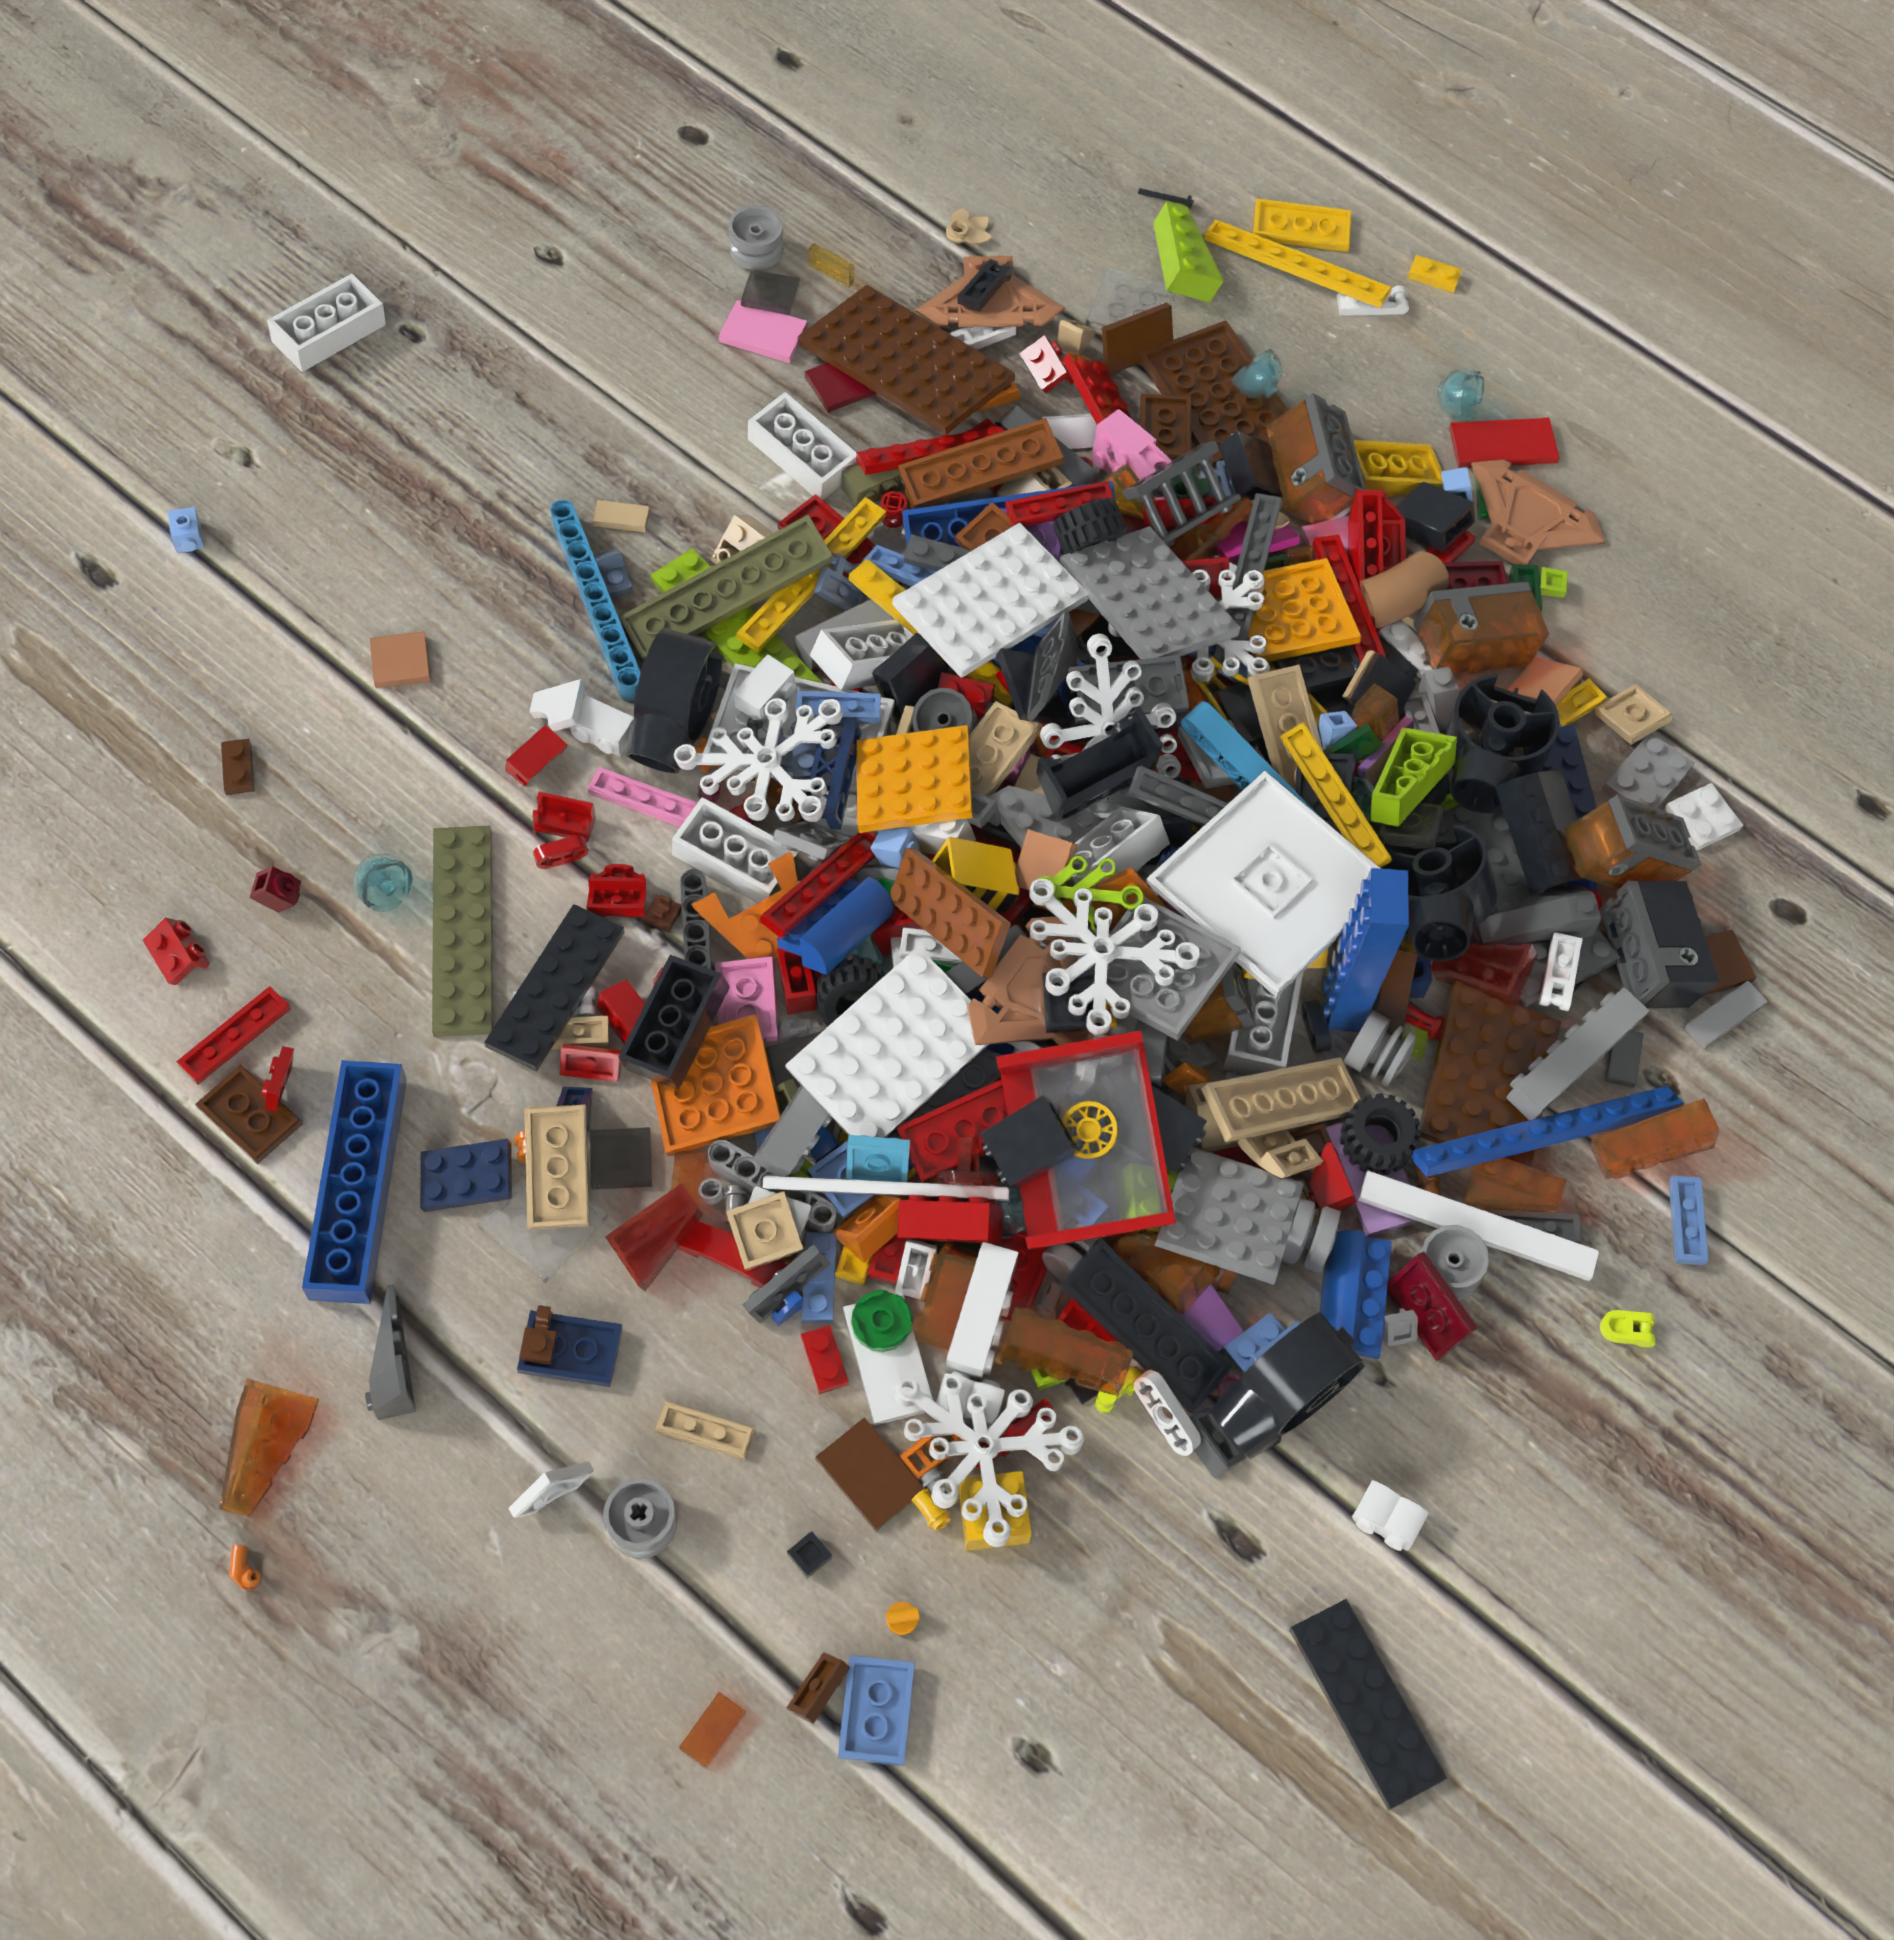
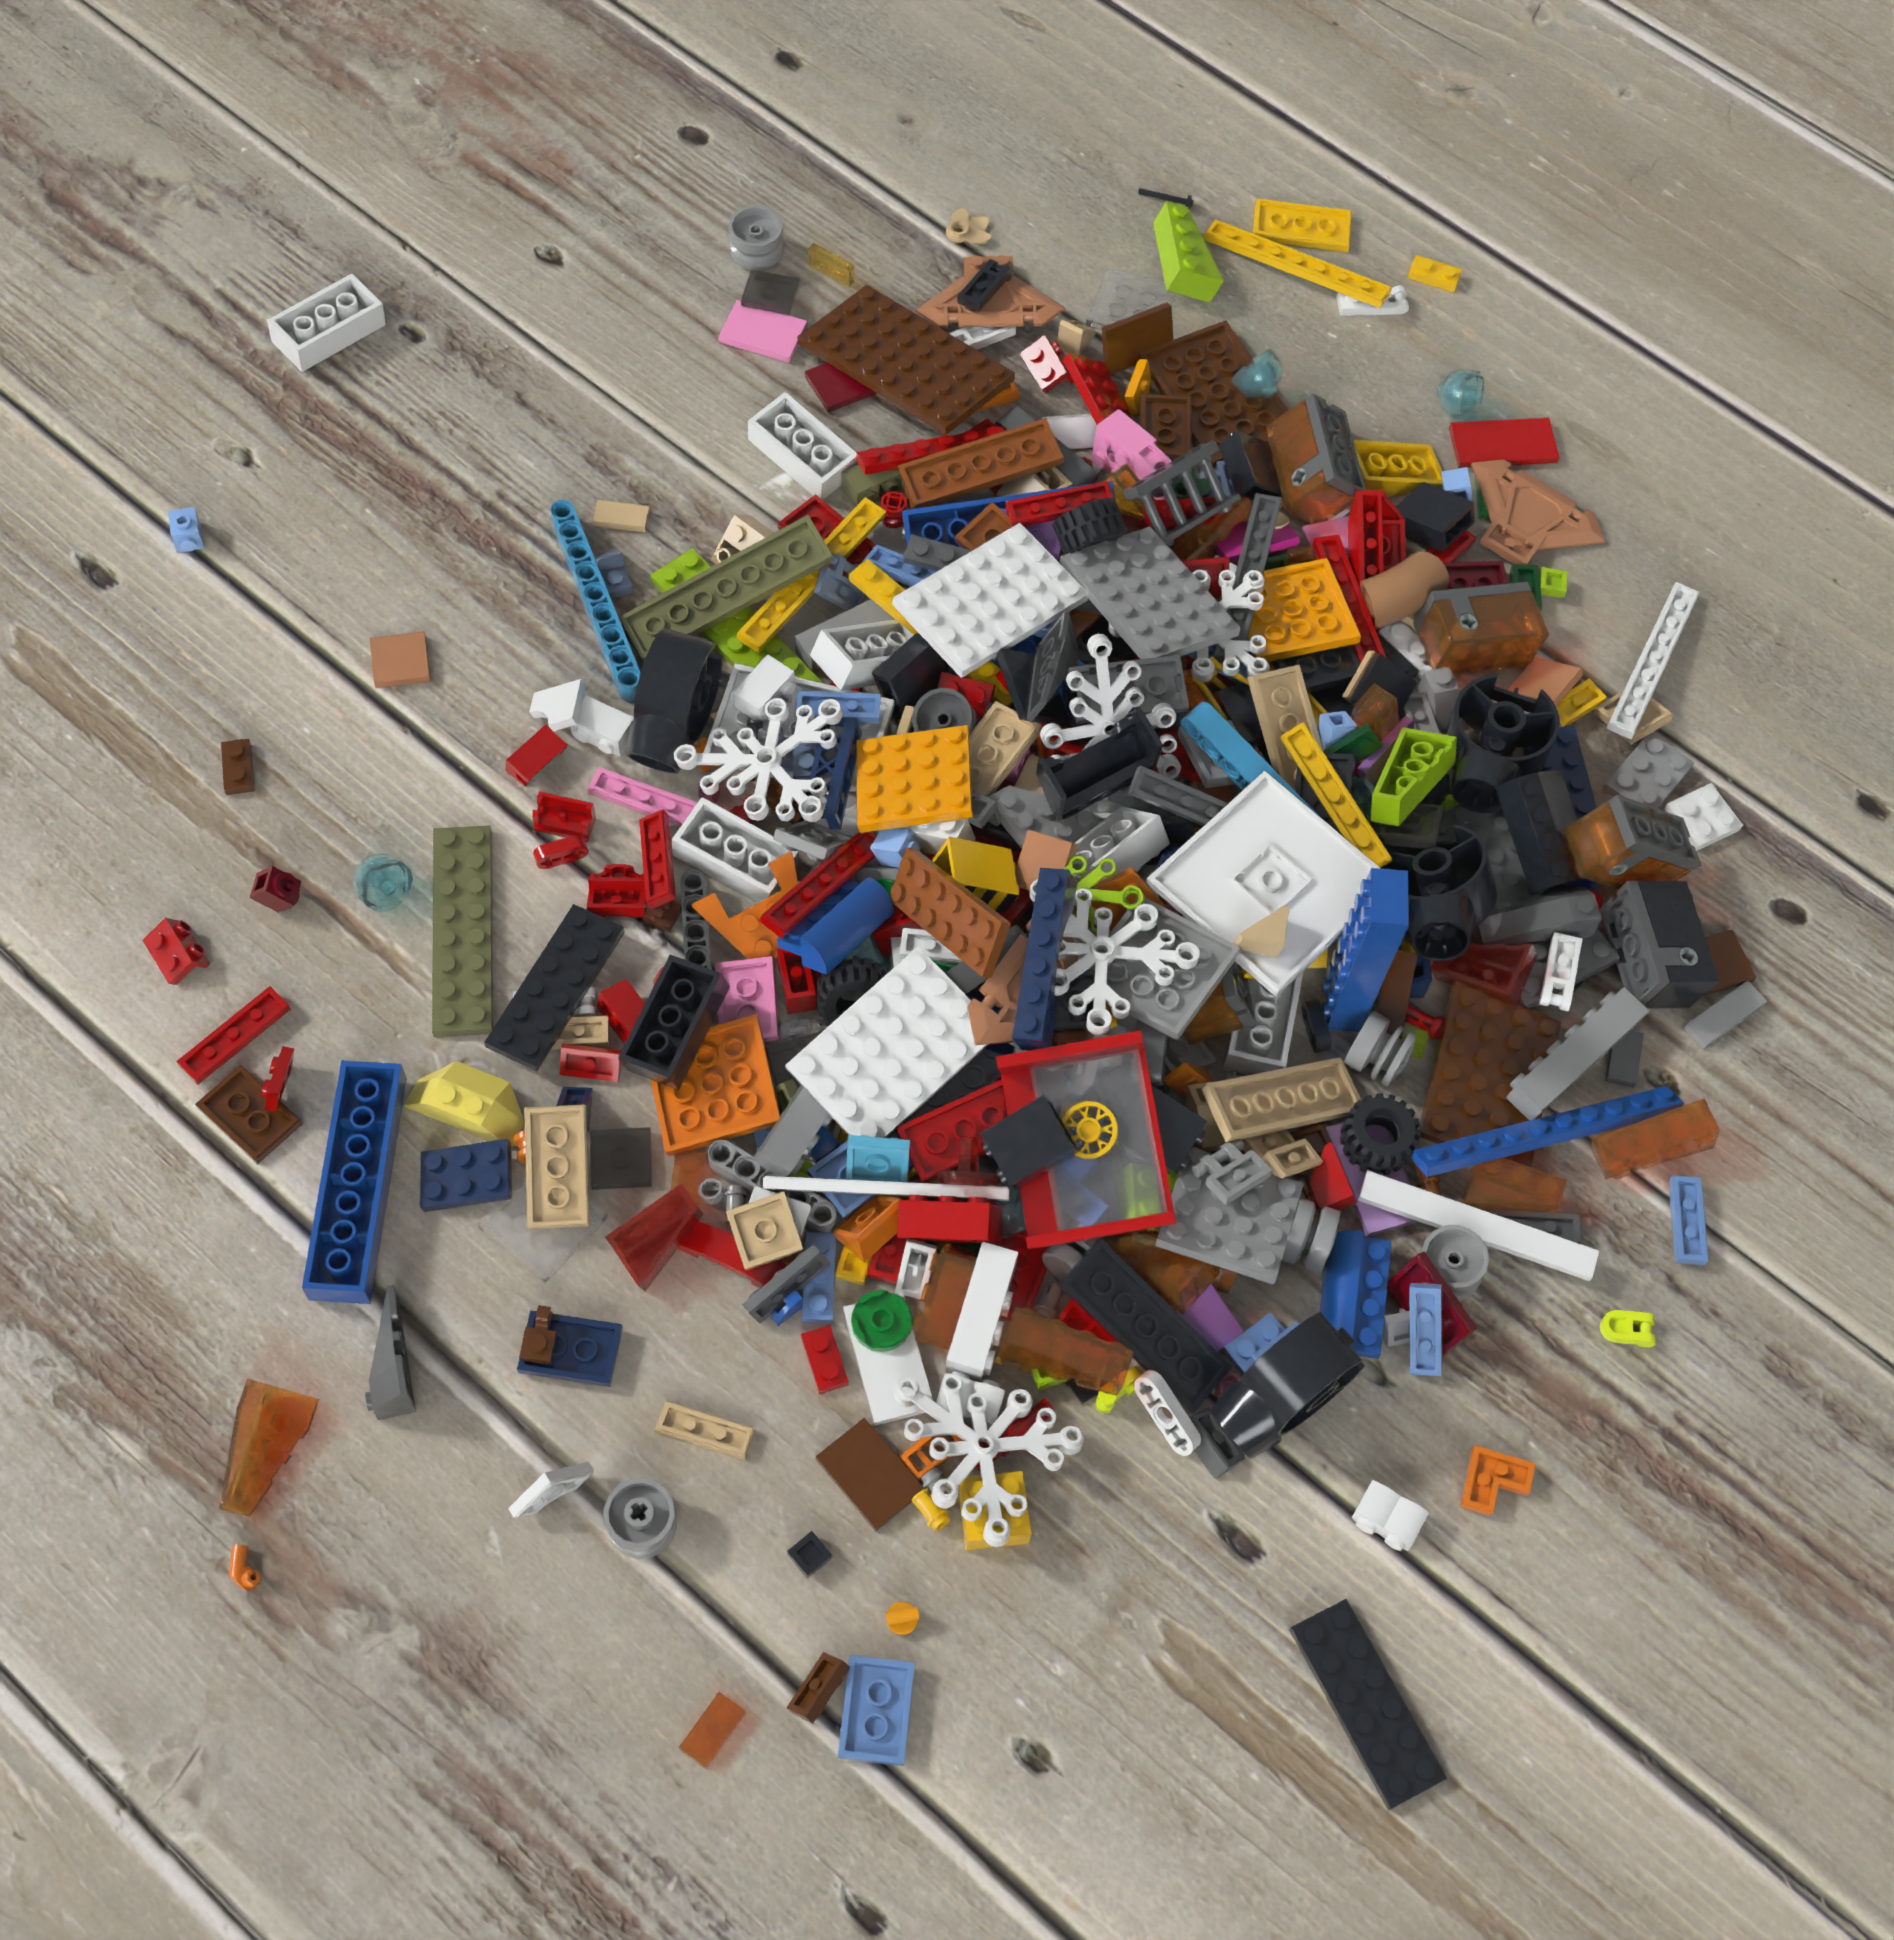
(469, 1102): none -> light yellow wedge
(657, 859): none -> red tile
(1036, 999): none -> dark blue arch
(1138, 385): none -> light orange plate
(1236, 1177): none -> light grey plate
(1265, 936): none -> tan slope
(1426, 1329): none -> medium blue plate
(1491, 1471): none -> orange plate
(1652, 661): none -> white tile

